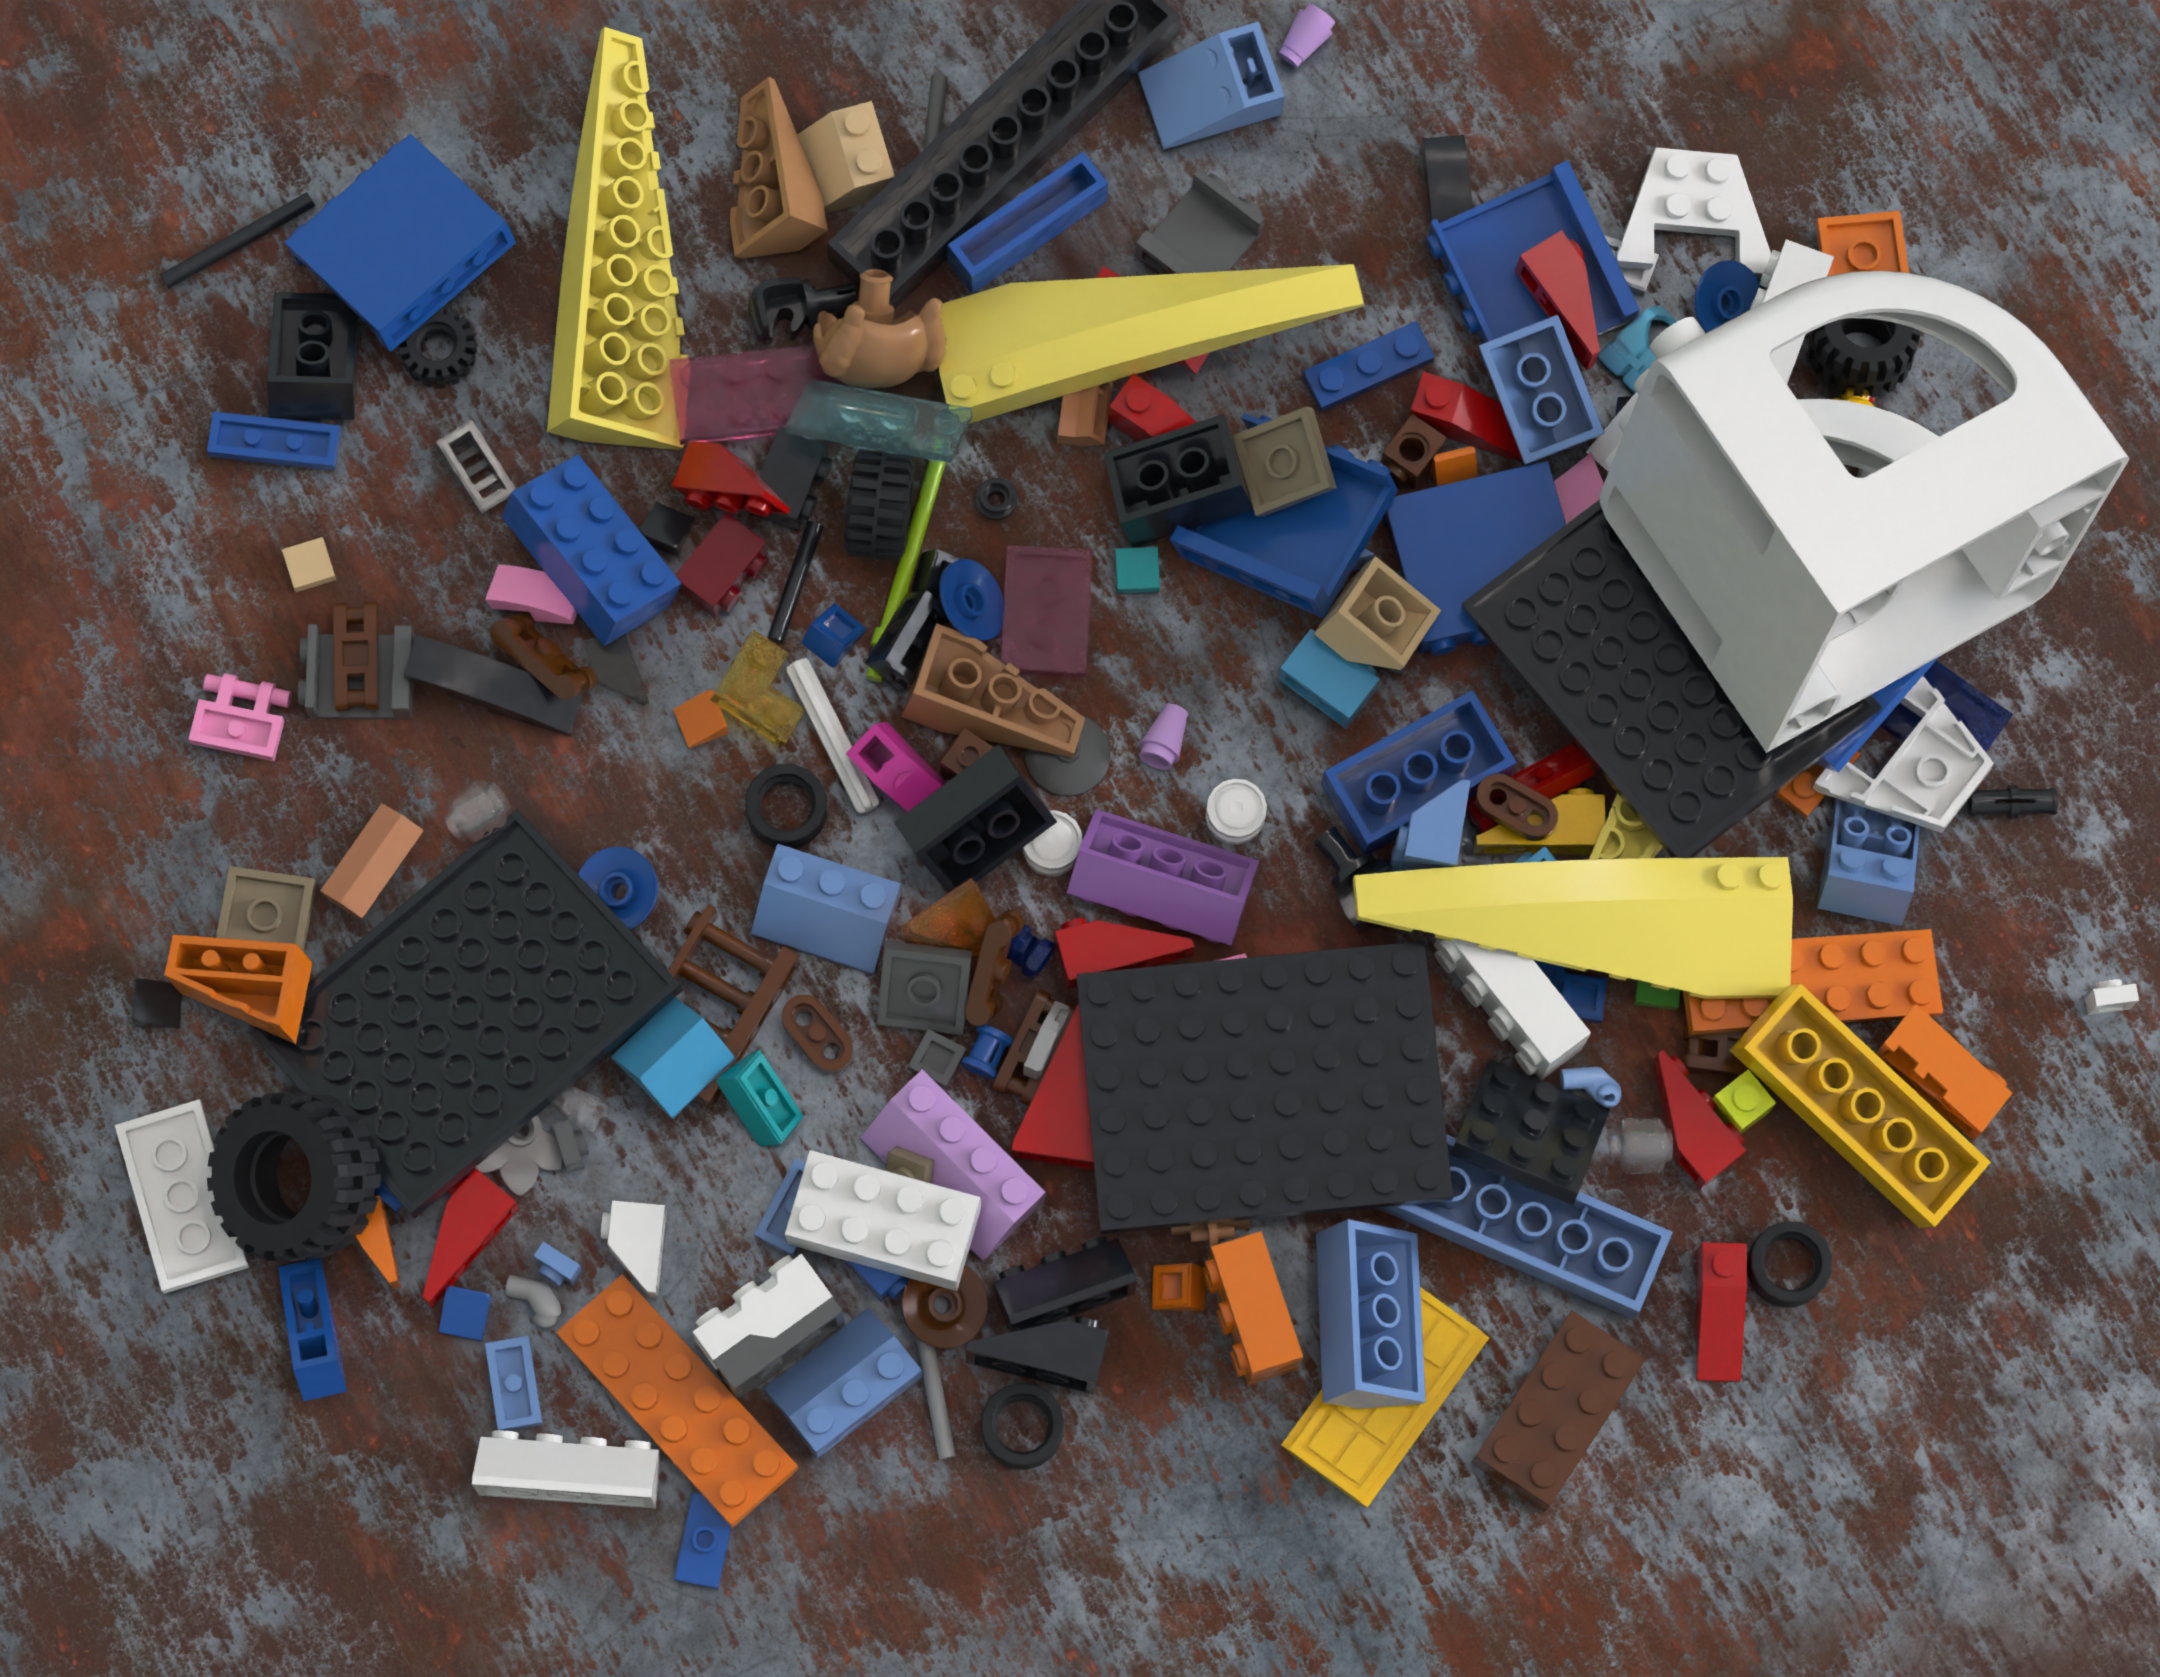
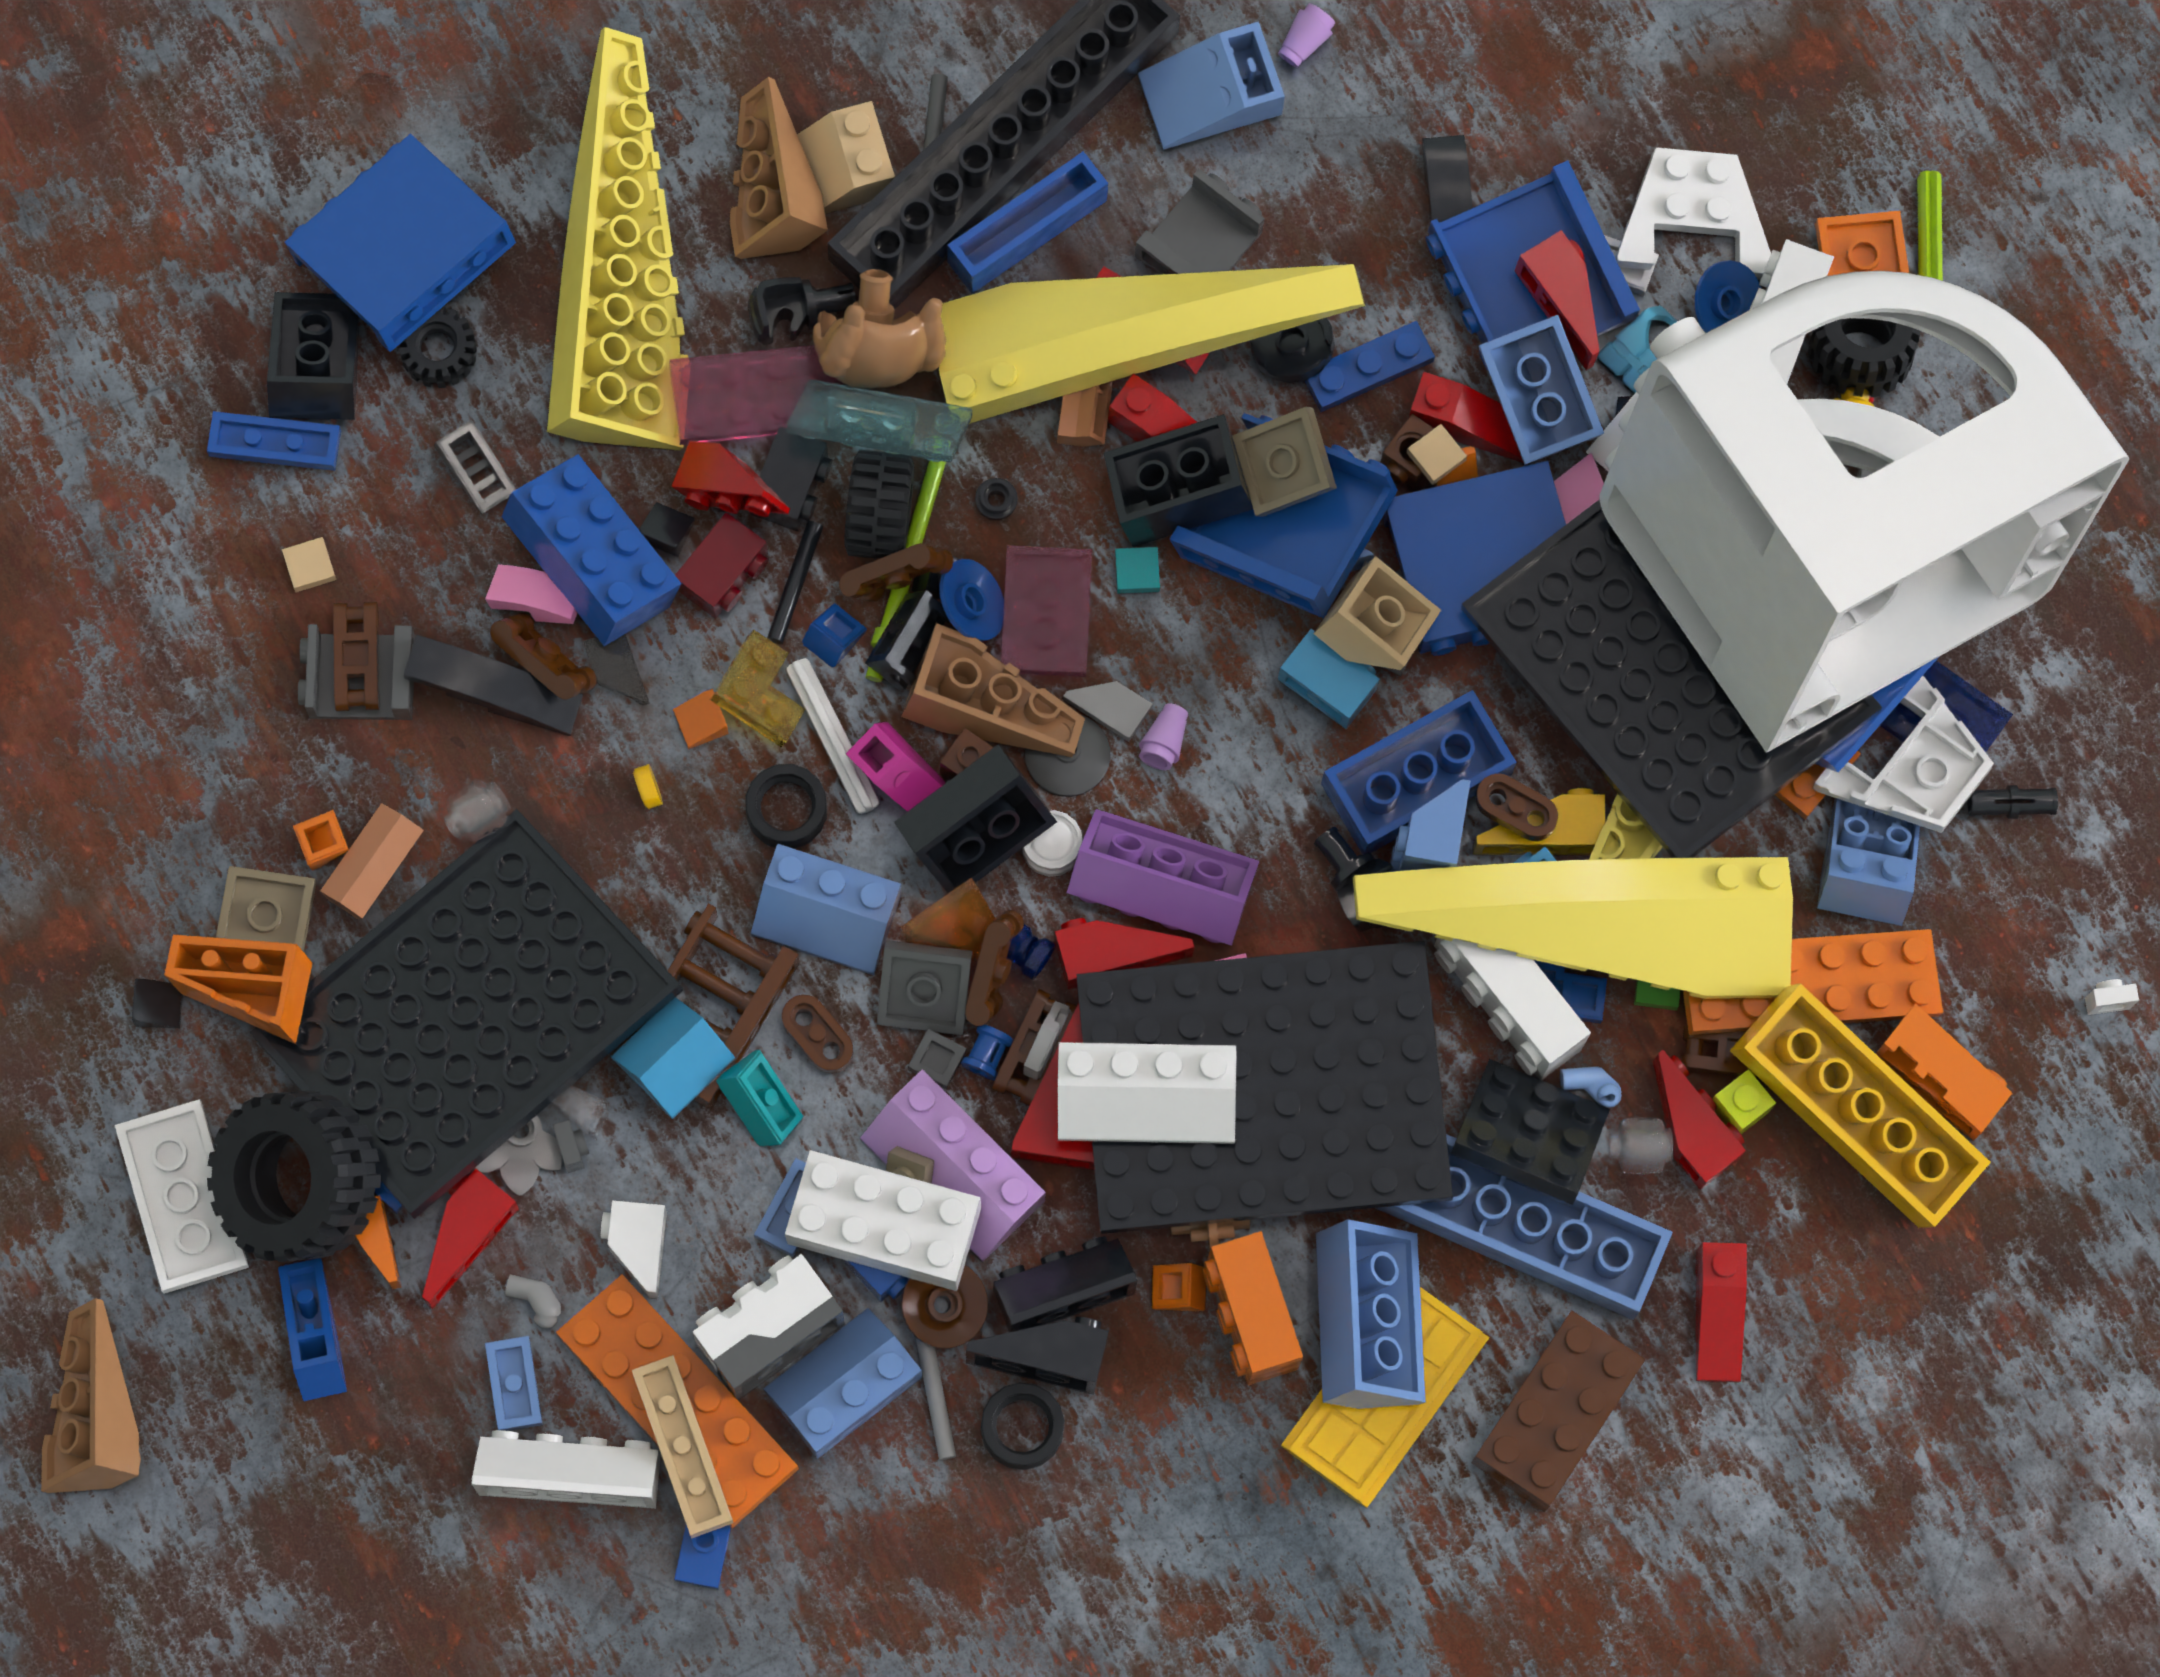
(94, 1423): none -> medium nougat wedge
(236, 728): bright pink plate -> none
(237, 240): black piece -> none
(321, 839): none -> orange slope
(465, 1313): blue slope -> none
(556, 1265): medium blue plate -> none
(617, 868): blue dish -> none
(647, 786): none -> yellow tile
(682, 1446): none -> tan plate
(894, 571): none -> reddish brown plate
(1111, 706): none -> light grey tile
(1146, 1093): none -> white slope
(1236, 811): white wheel -> none
(1295, 352): none -> black tile
(1436, 454): none -> tan tile
(1549, 777): red plate -> none
(1813, 1241): black tyre -> none
(1930, 224): none -> lime axle

